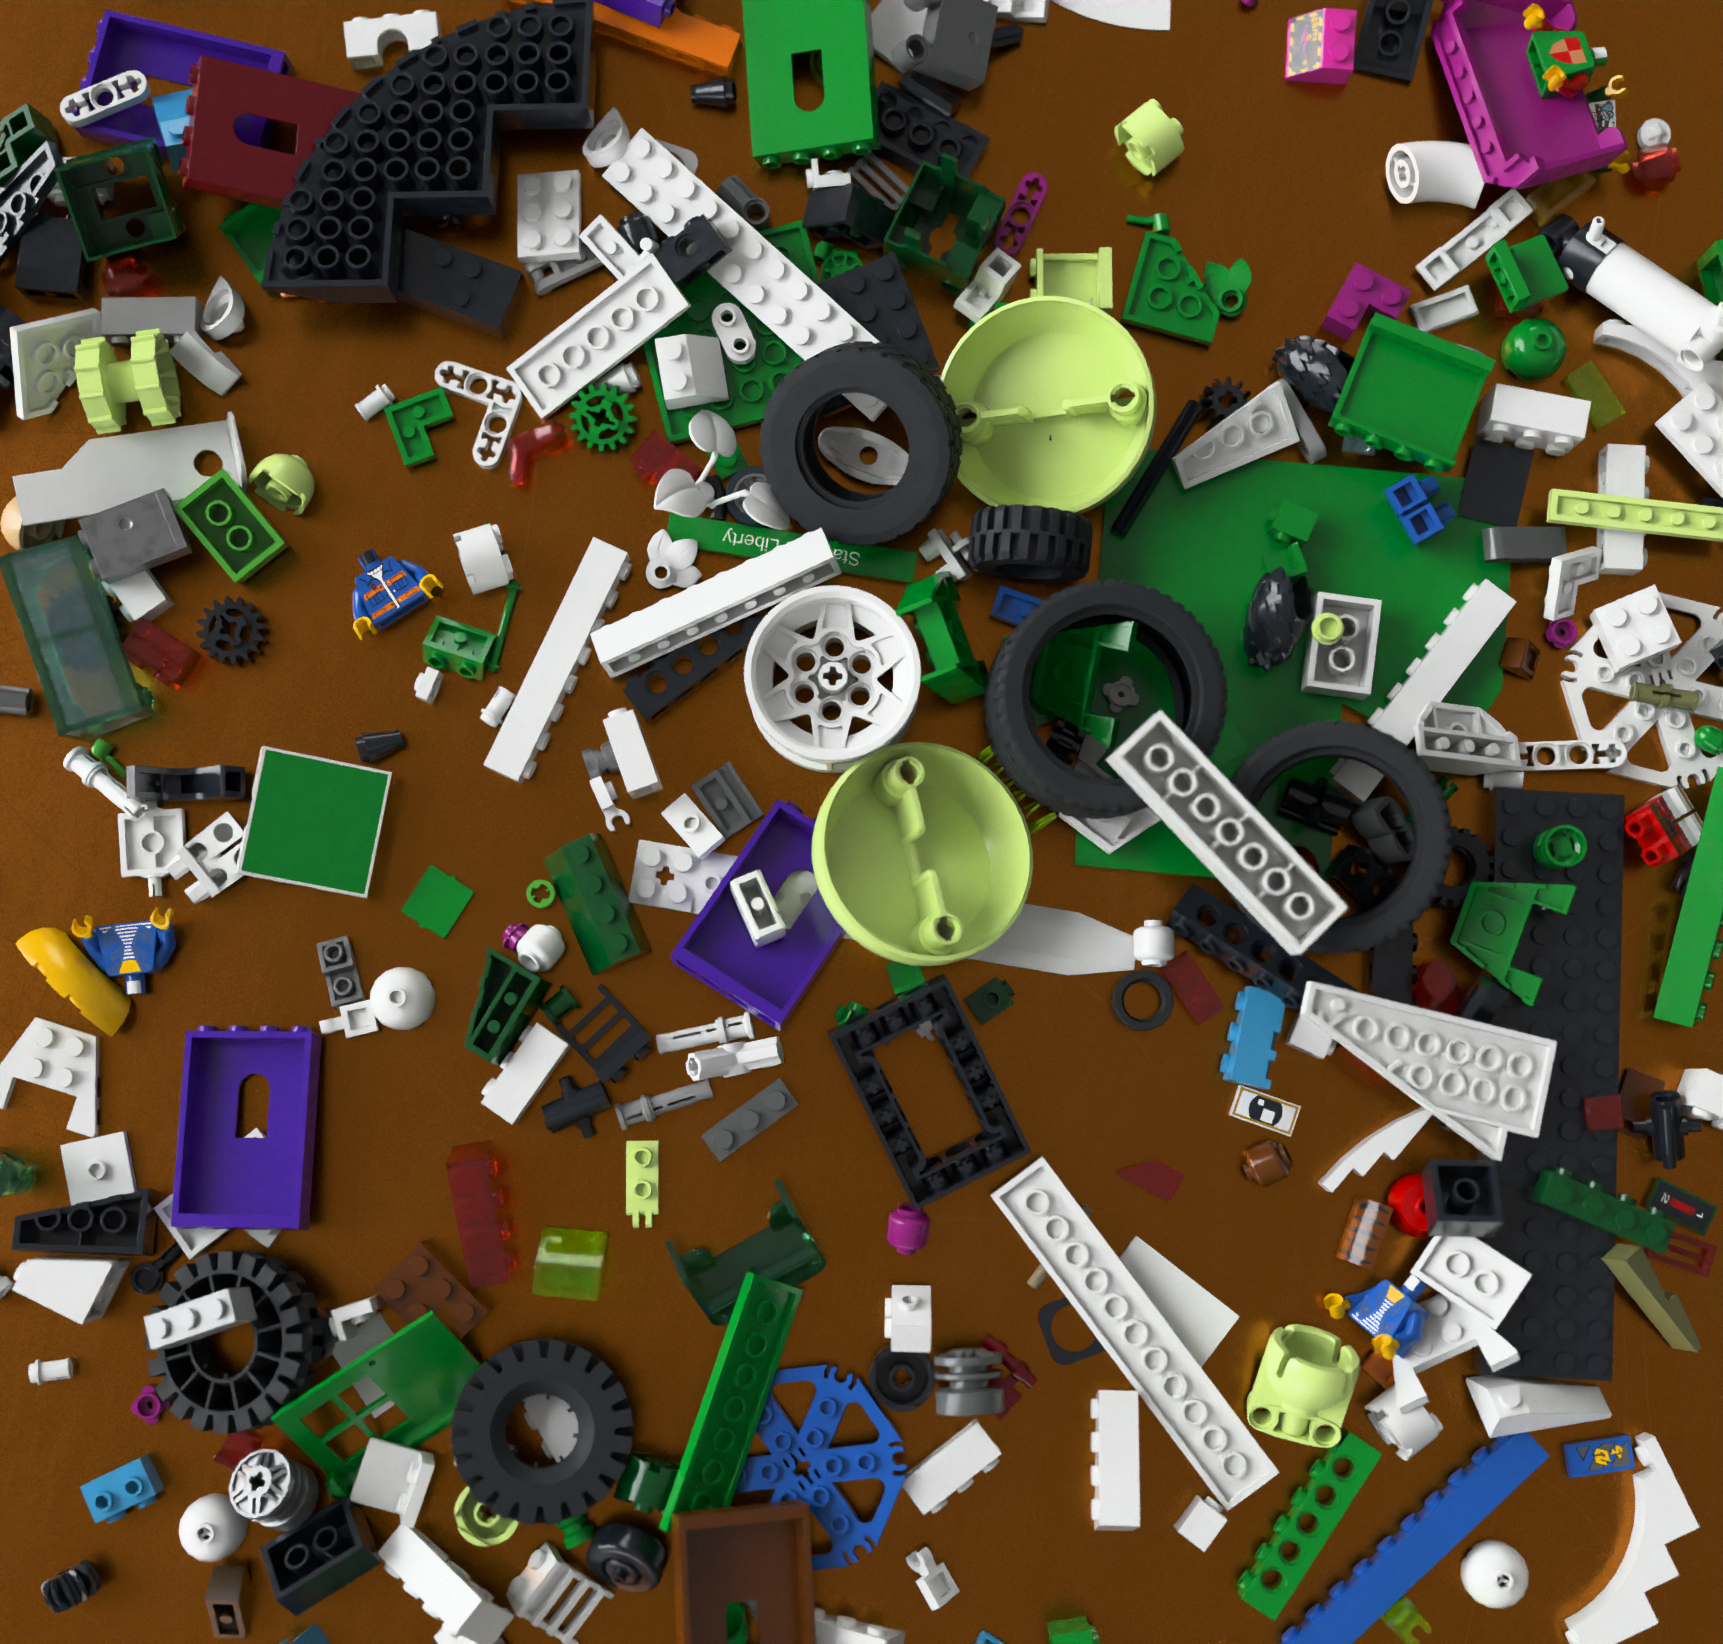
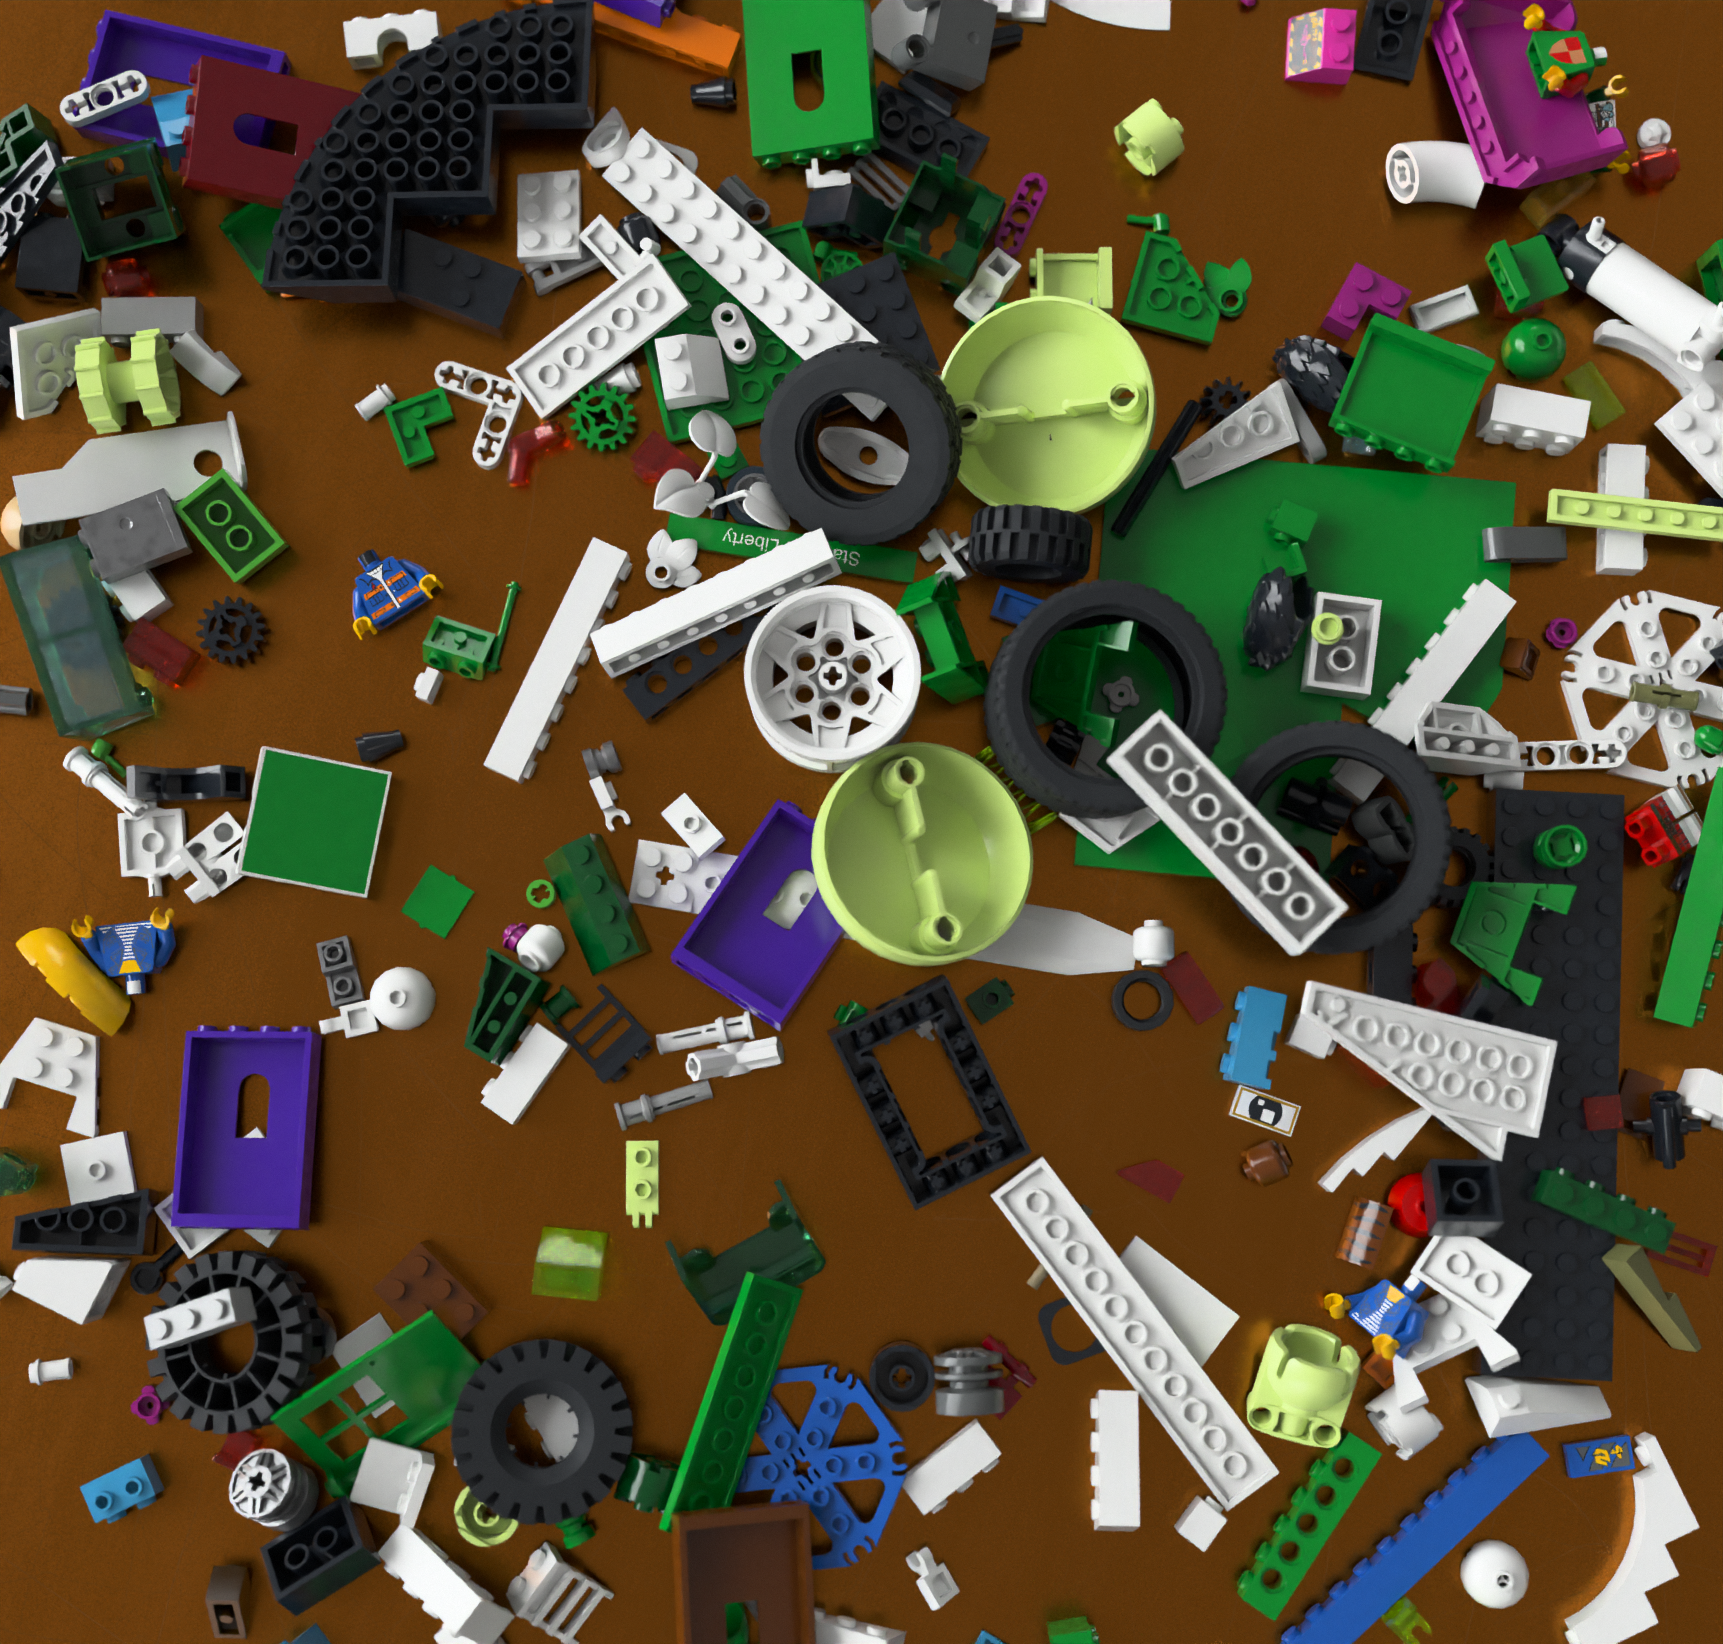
(70, 1586): black gear -> none
(212, 1528): white cylinder -> none
(223, 311): white piece -> none
(284, 482): yellowish green cylinder -> none
(347, 1316): white bracket -> none
(479, 1213): clear red wedge -> none
(482, 558): white brick -> none
(497, 707): white pin -> none
(576, 1107): black pin -> none
(627, 1557): black wheel -> none
(632, 753): white brick -> none
(710, 250): black brick -> none
(727, 800): dark grey plate -> none
(750, 1119): dark grey brick -> none
(757, 908): white brick -> none
(904, 977): green panel -> none
(908, 1229): magenta head -> none
(909, 1318): white brick -> none
(1252, 942): black brick -> none
(1415, 513): blue hips -> none
(1474, 240): white slope -> none
(1495, 483): black window -> none
(1564, 577): white plate -> none
(1635, 628): white brick -> none
(1681, 1206): tile -> none

